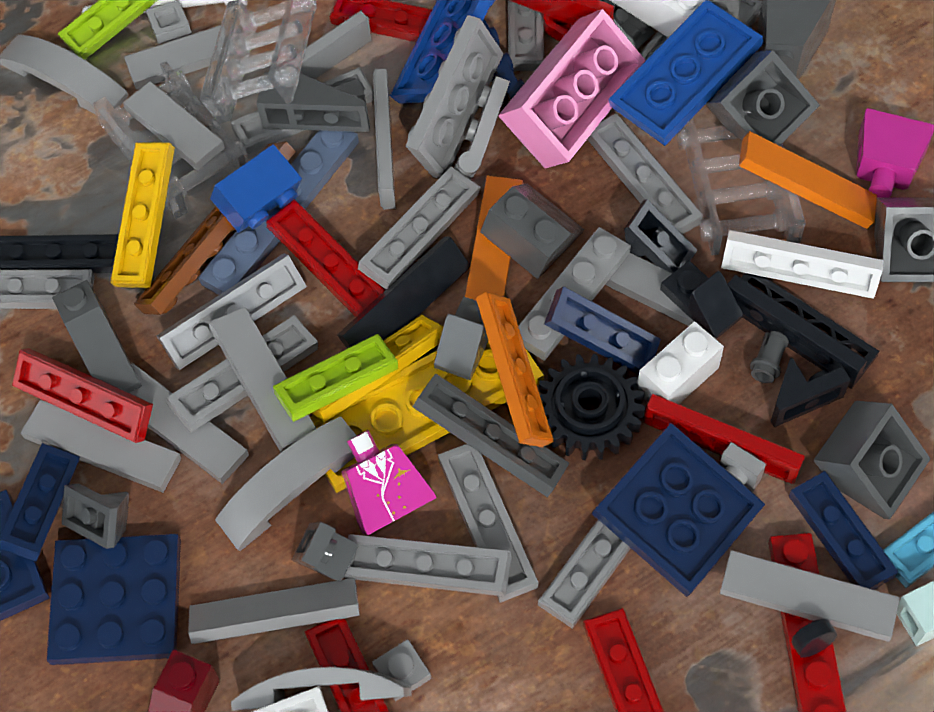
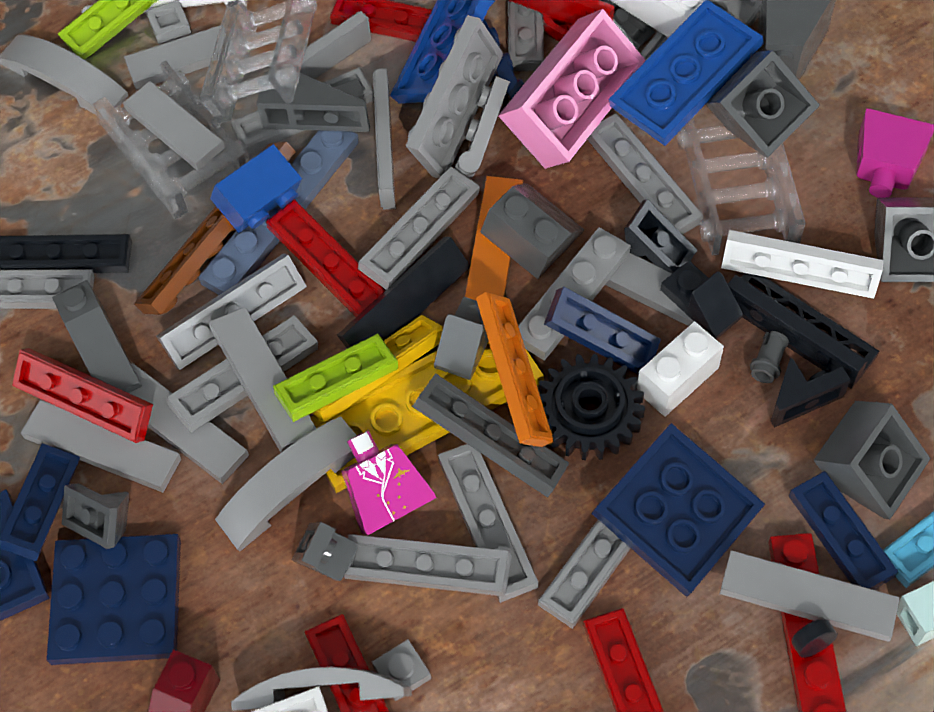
(142, 215): yellow tile -> none
(273, 611): light grey tile -> none
(718, 435): red tile -> none
(743, 466): light grey plate -> none
(808, 180): orange tile -> none

